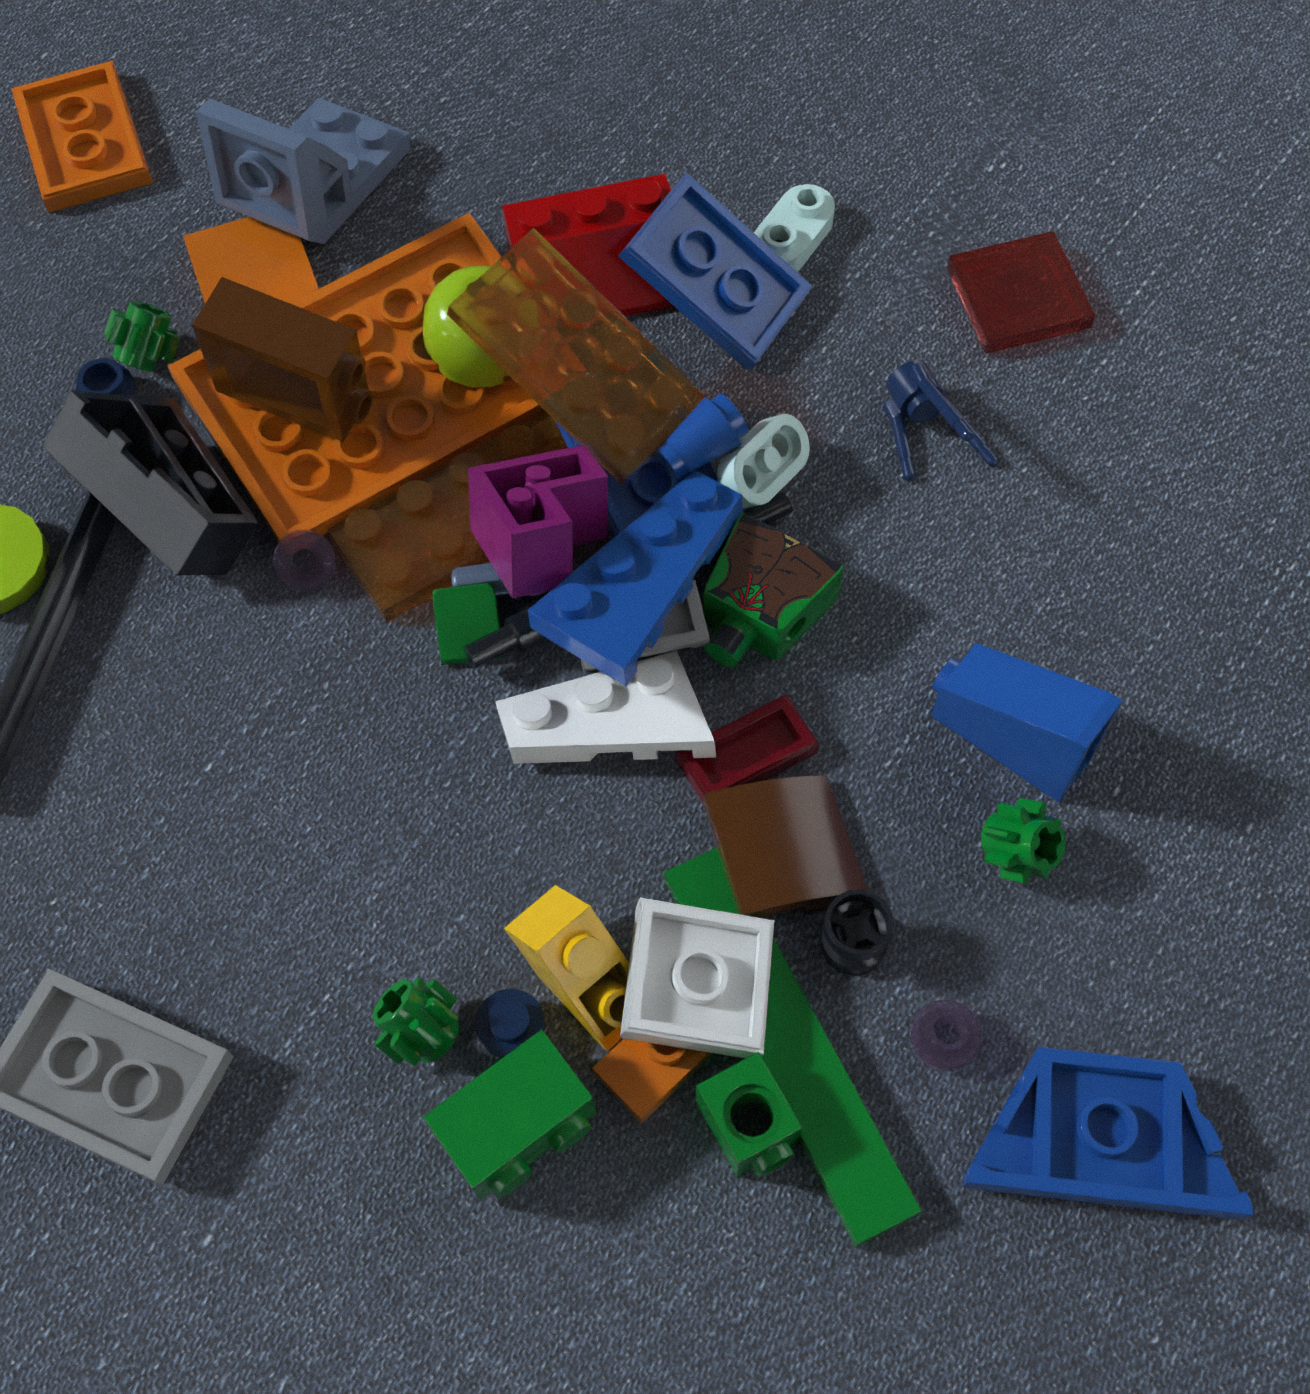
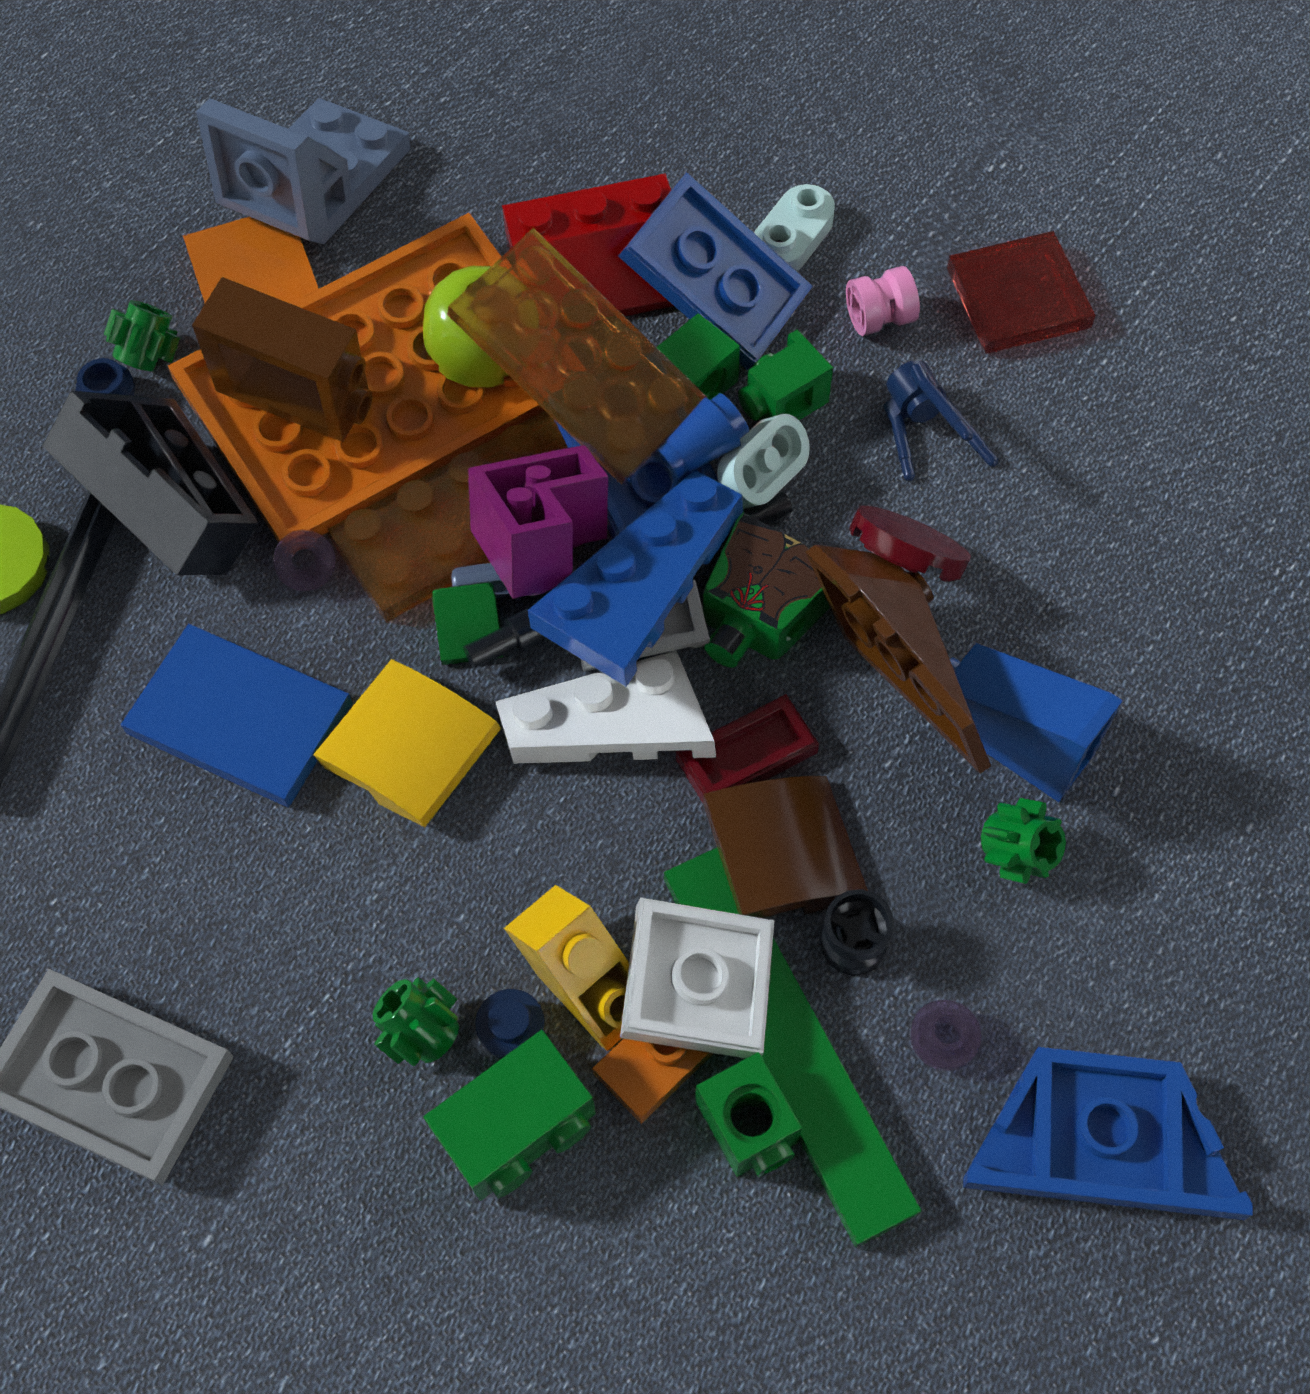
(81, 136): orange tile -> none
(237, 714): none -> blue tile
(408, 742): none -> yellow slope
(704, 355): none -> green brick
(787, 382): none -> green brick
(882, 300): none -> bright pink wheel
(892, 627): none -> reddish brown wedge
(909, 543): none -> dark red tile

